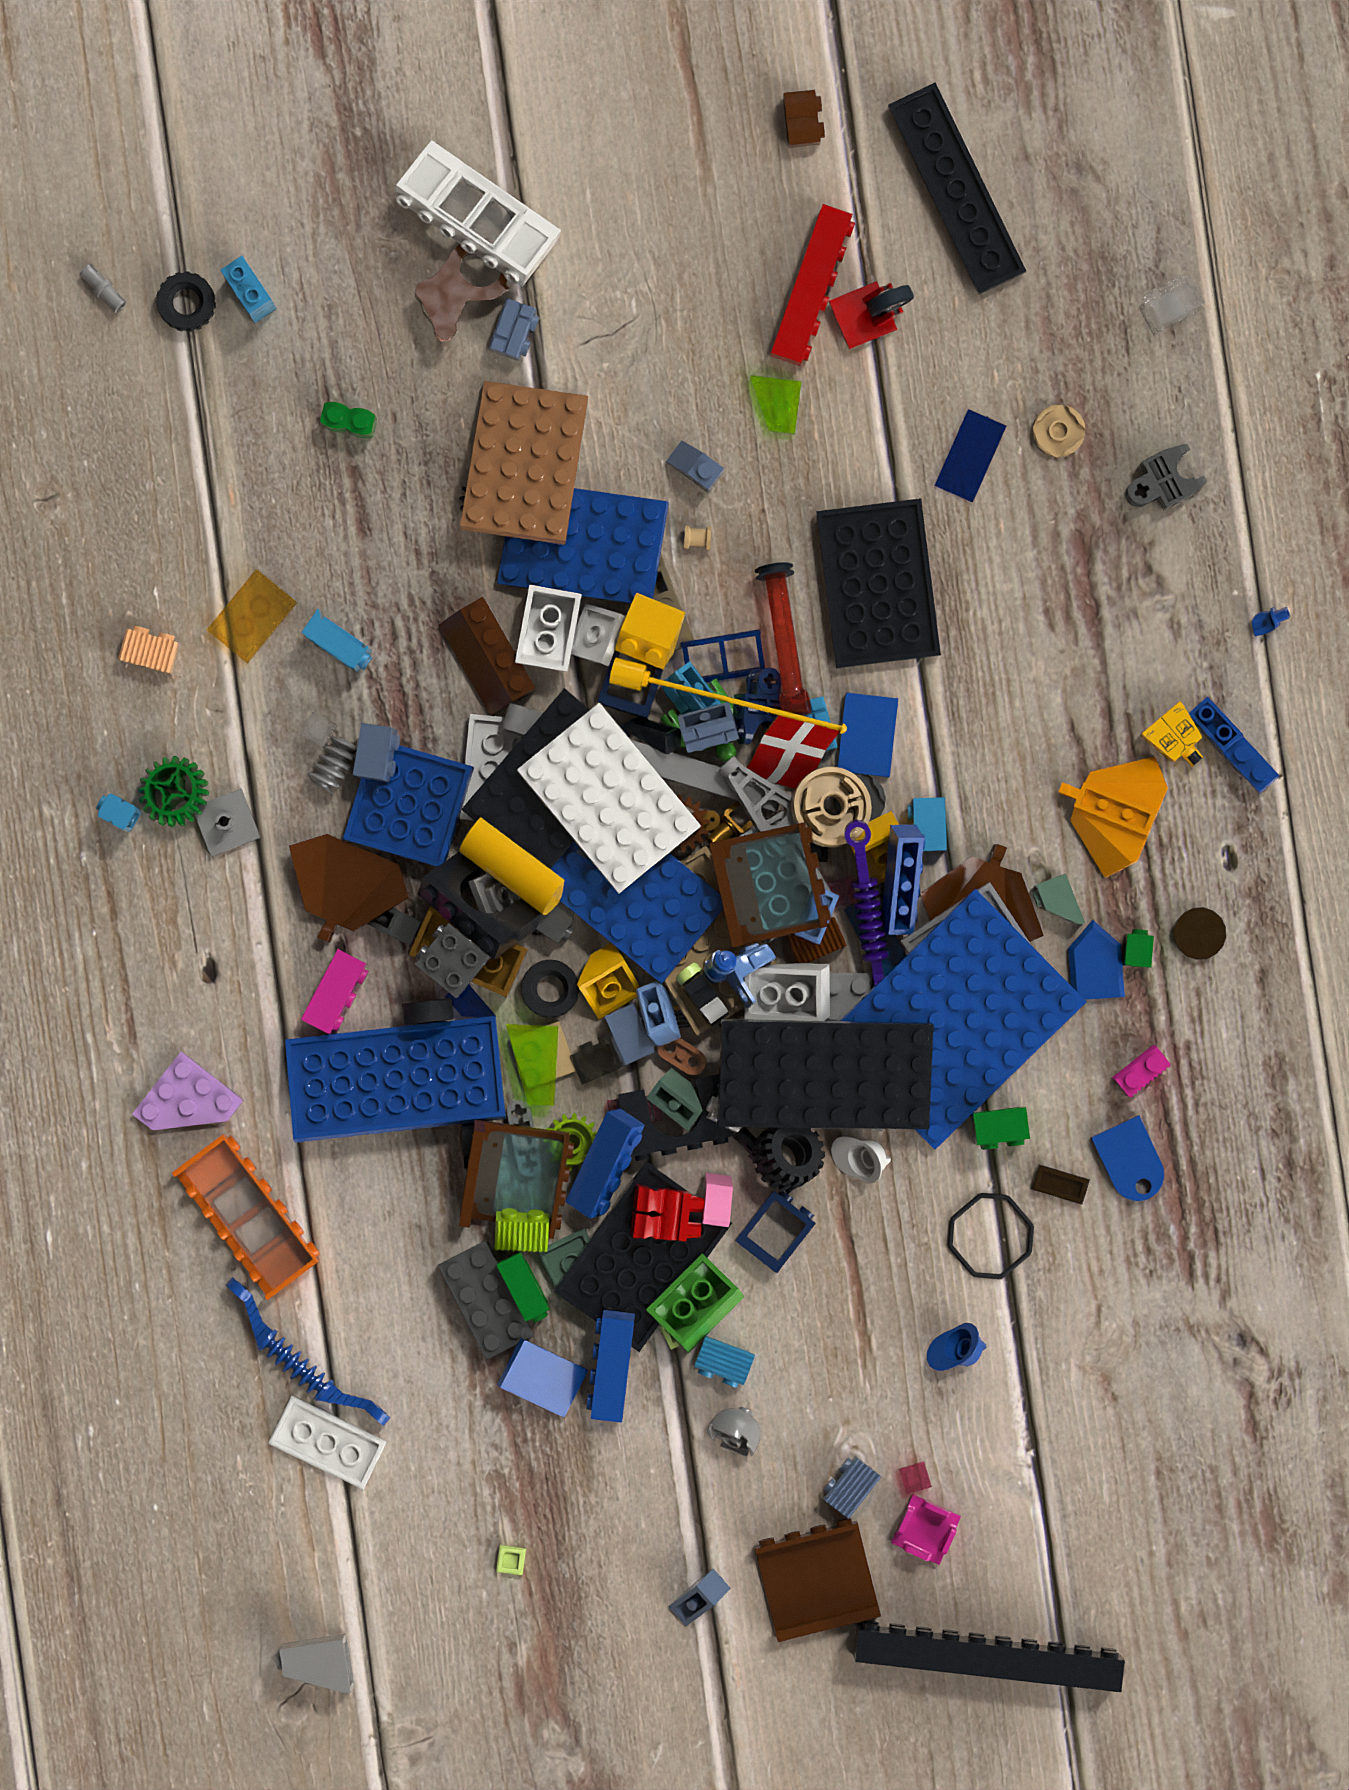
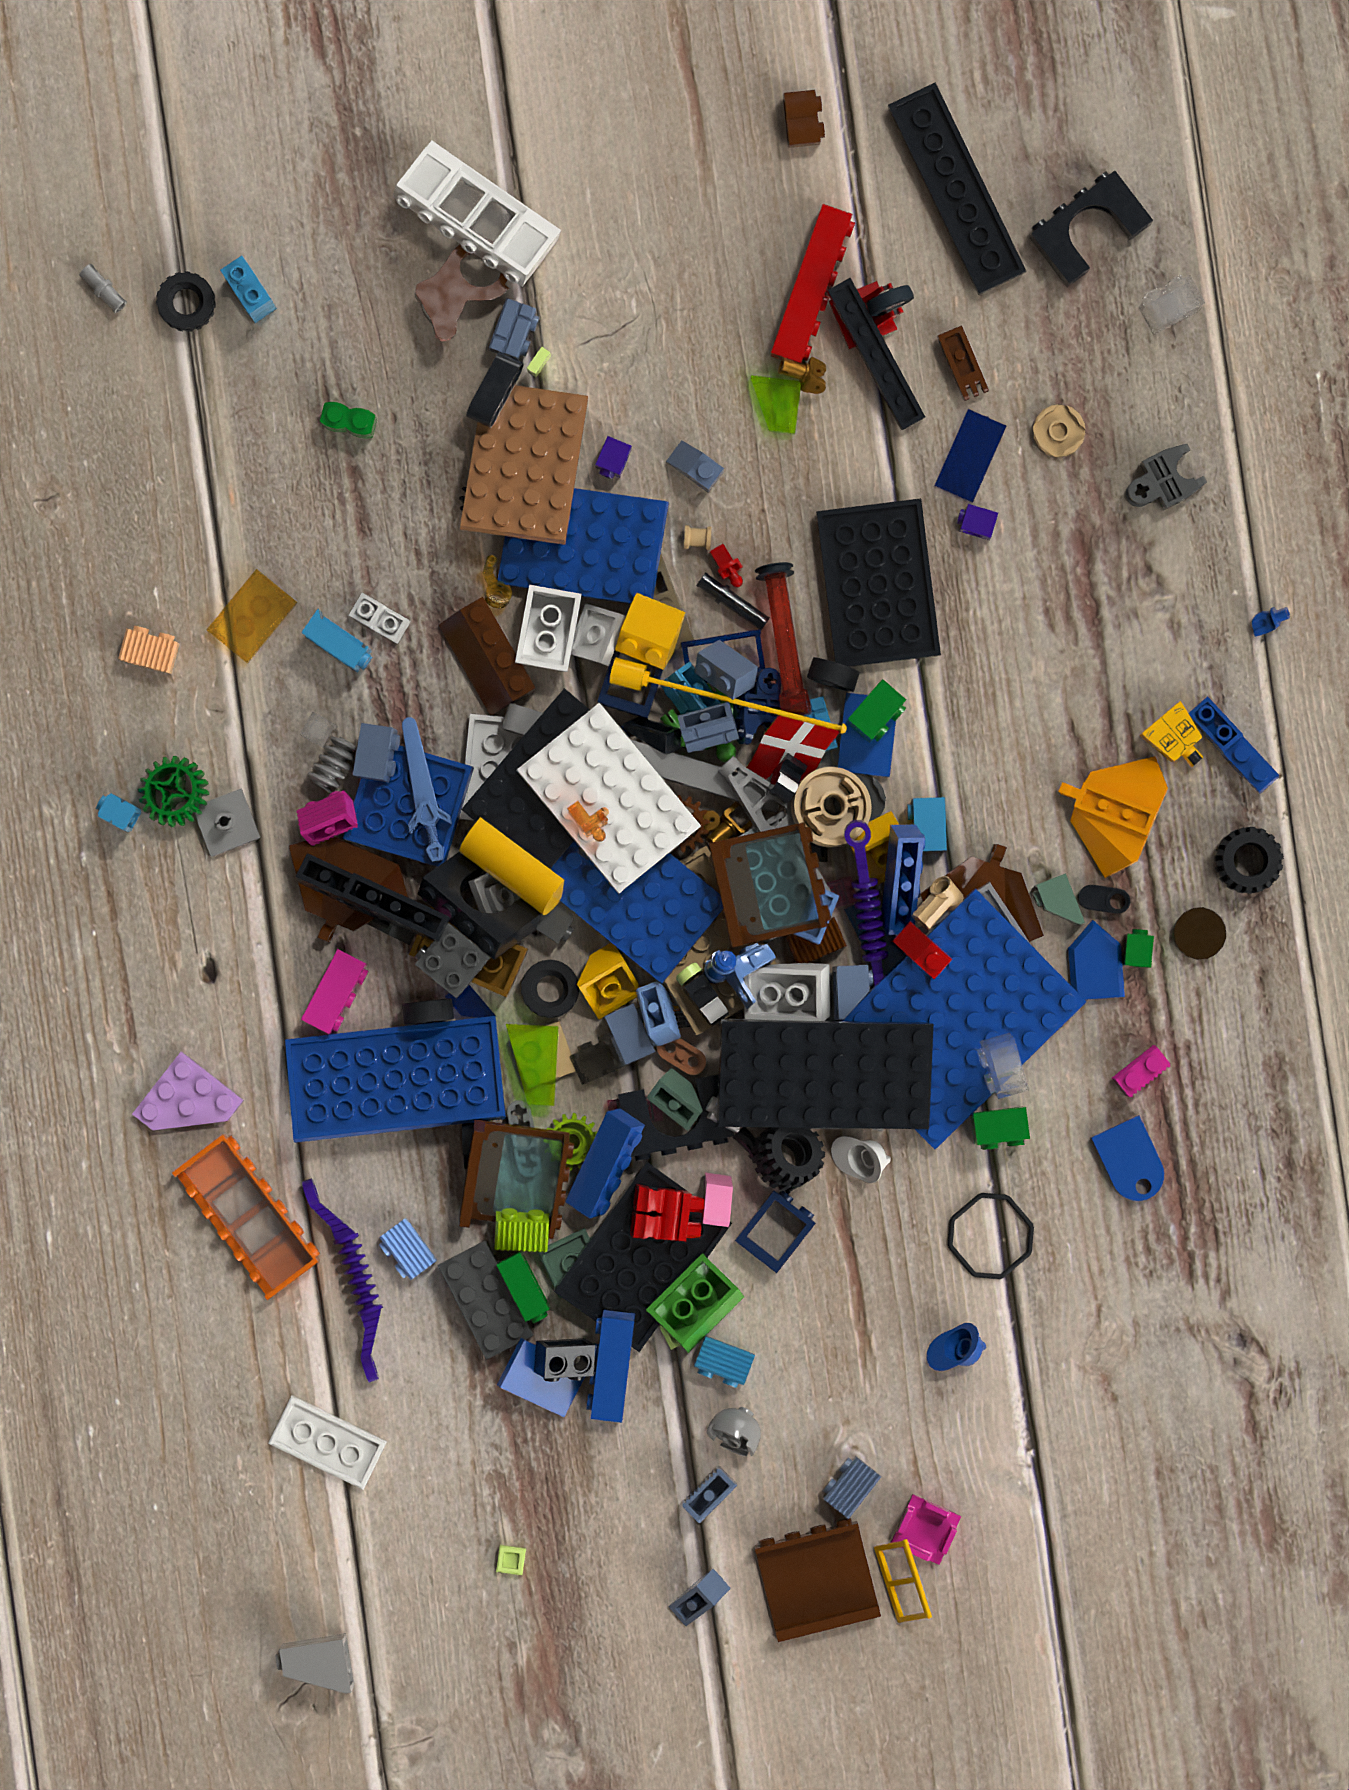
(266, 1338): blue piece -> none
(327, 817): none -> dark pink brick
(344, 1236): none -> dark purple piece
(371, 898): none -> black brick
(379, 618): none -> white slope
(407, 1249): none -> light blue brick
(423, 792): none -> medium blue sword
(494, 389): none -> black beam
(495, 587): none -> clear yellow plate
(538, 361): none -> yellowish green tile
(565, 1352): none -> black brick
(590, 824): none -> clear orange piece
(613, 458): none -> dark purple brick
(707, 582): none -> black pin
(709, 1494): none -> sand blue brick
(726, 669): none -> sand blue brick
(727, 566): none -> red piece
(786, 778): none -> black leg
(807, 374): none -> pearl gold piece
(833, 674): none -> black tyre
(849, 987): none -> sand blue slope
(875, 353): none -> black plate
(876, 711): none -> green brick
(891, 1583): none -> yellow window
(915, 1477): clear pink tile -> none
(922, 950): none -> red slope
(943, 898): none -> tan piece
(962, 362): none -> reddish brown hinge
(977, 521): none -> dark purple brick
(989, 1657): black brick -> none
(1003, 1066): none -> clear brick
(1060, 1184): dark brown tile -> none
(1098, 898): none -> black piece
(1107, 195): none -> black arch
(1225, 860): none -> black tyre

